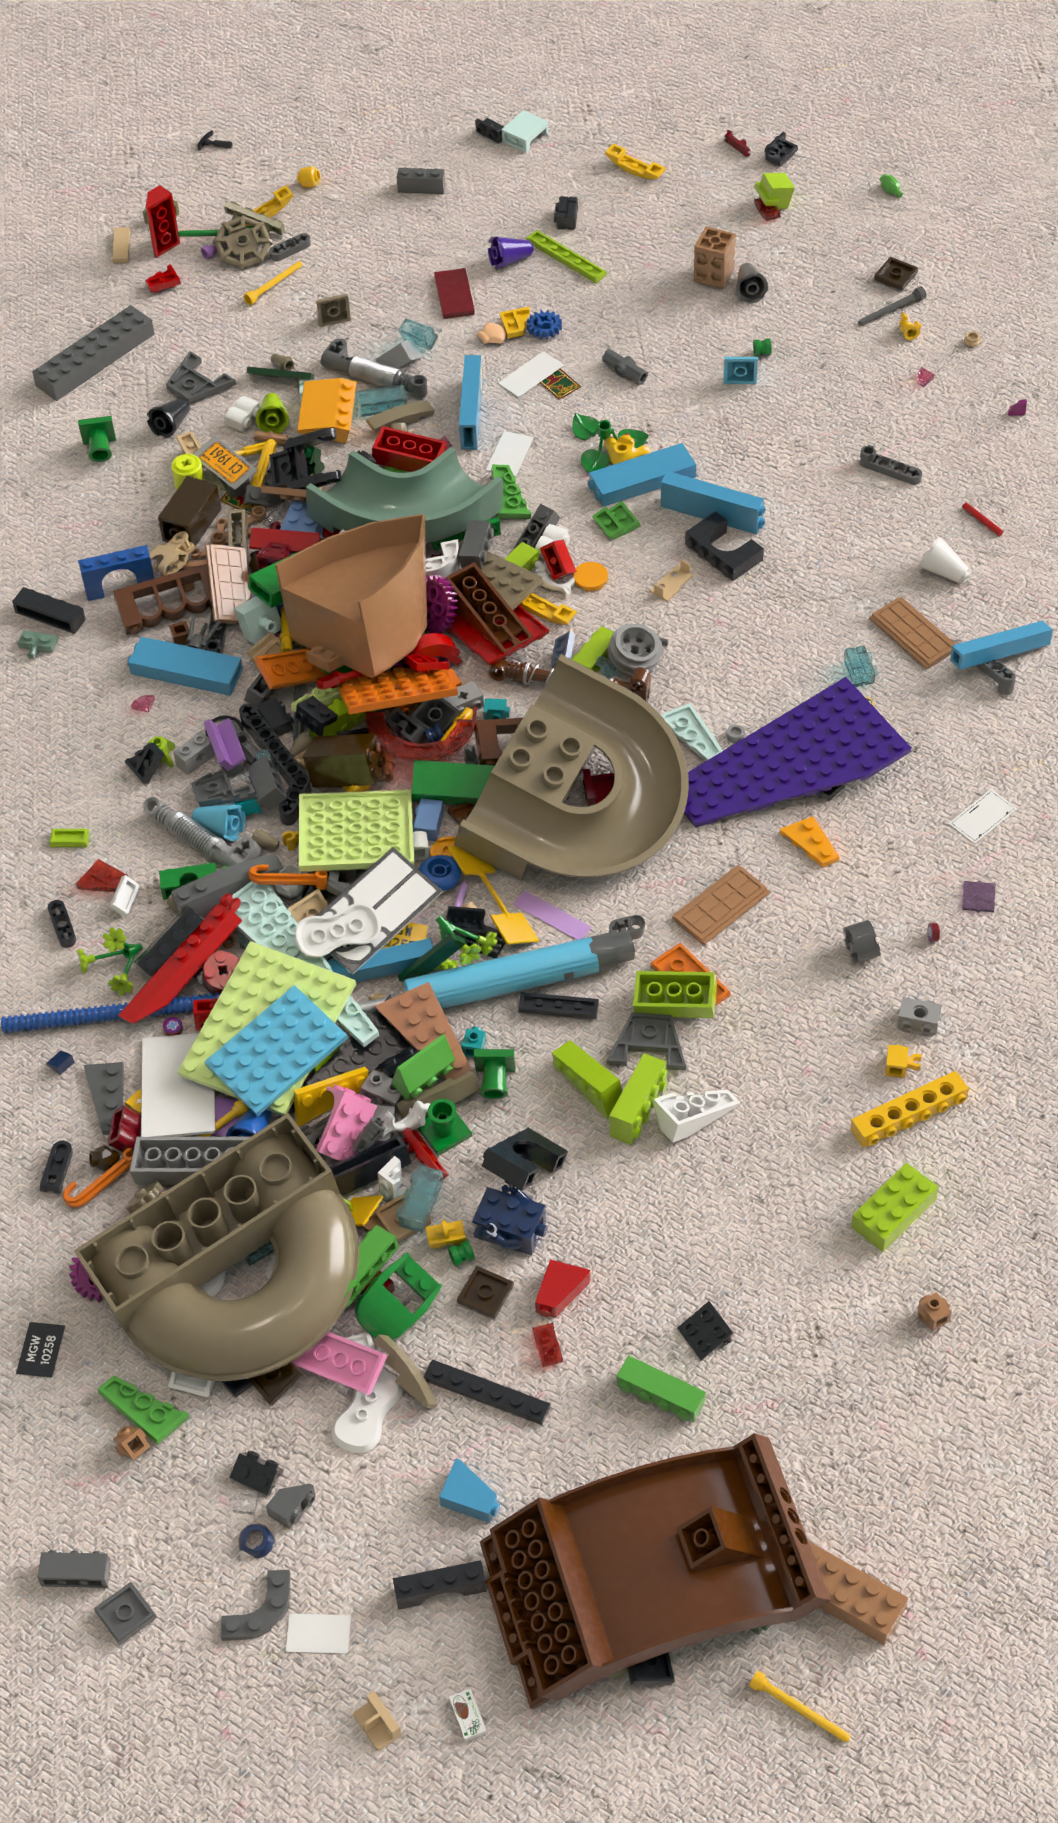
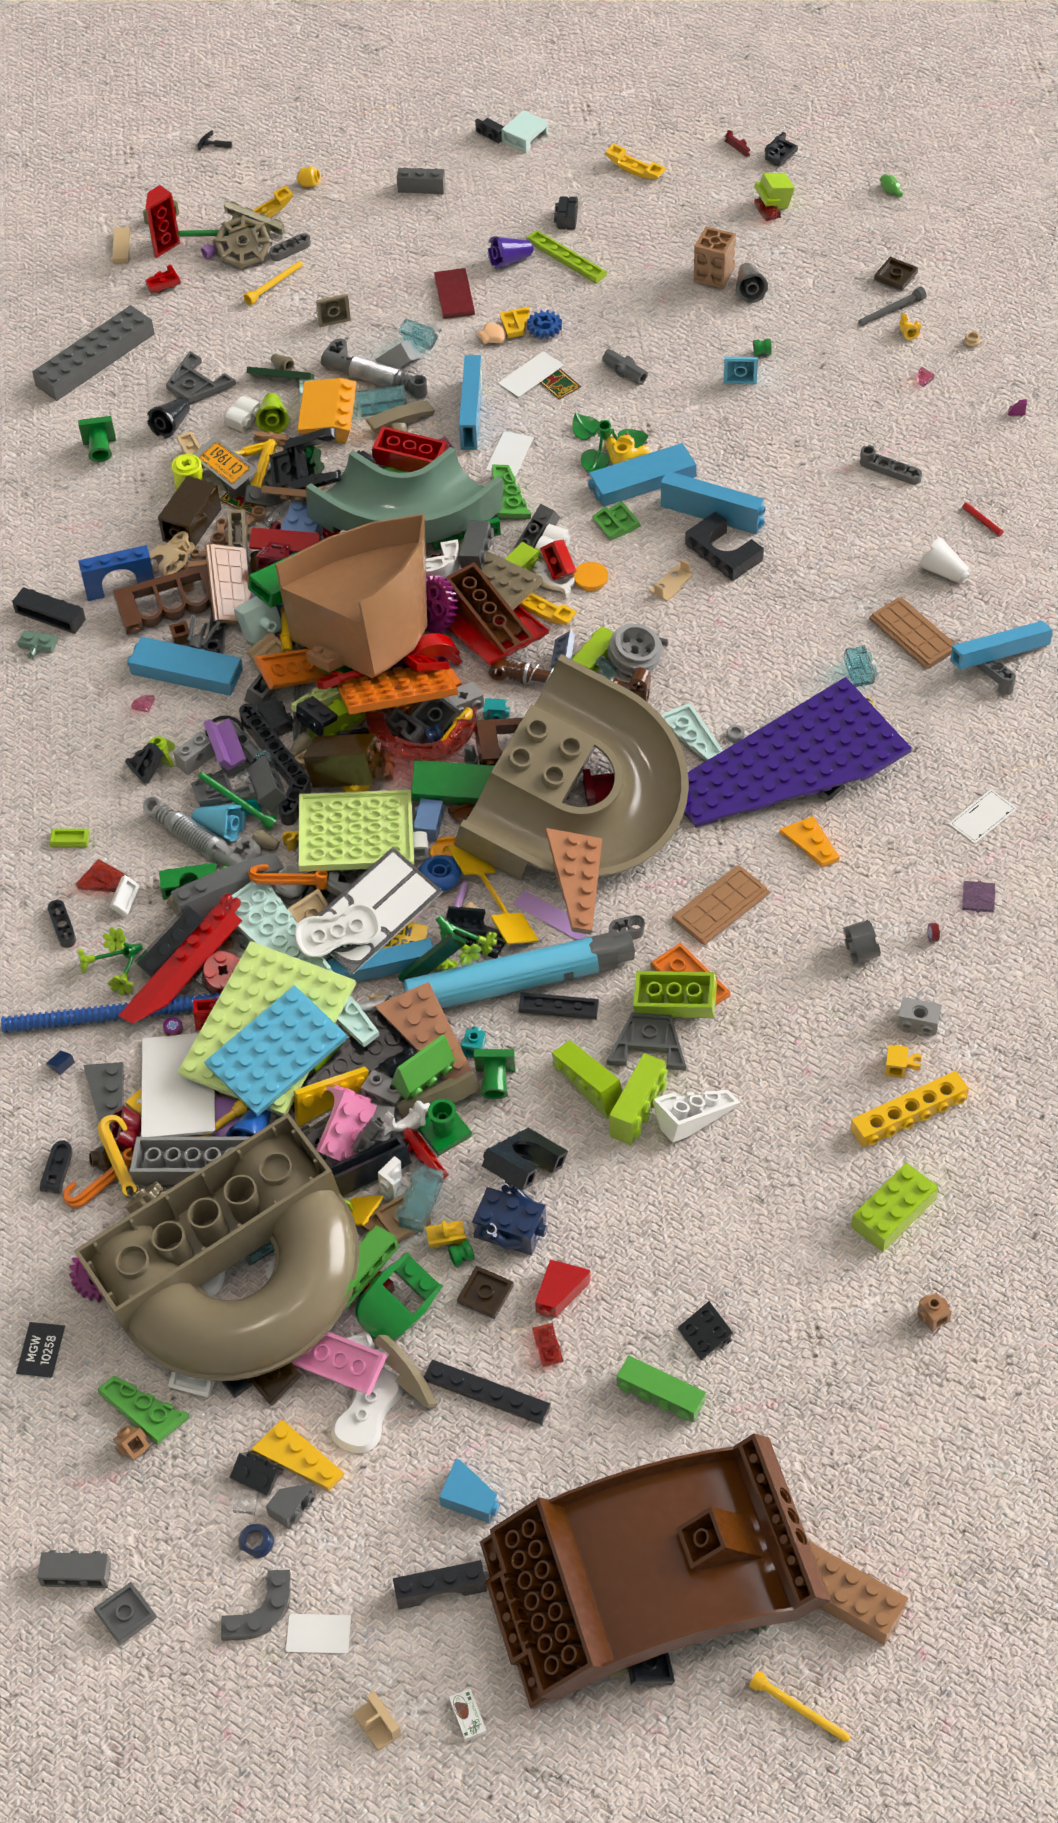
(114, 1153): none -> yellow piece
(266, 820): none -> green piece
(298, 1456): none -> yellow wing
(577, 873): none -> nougat wing

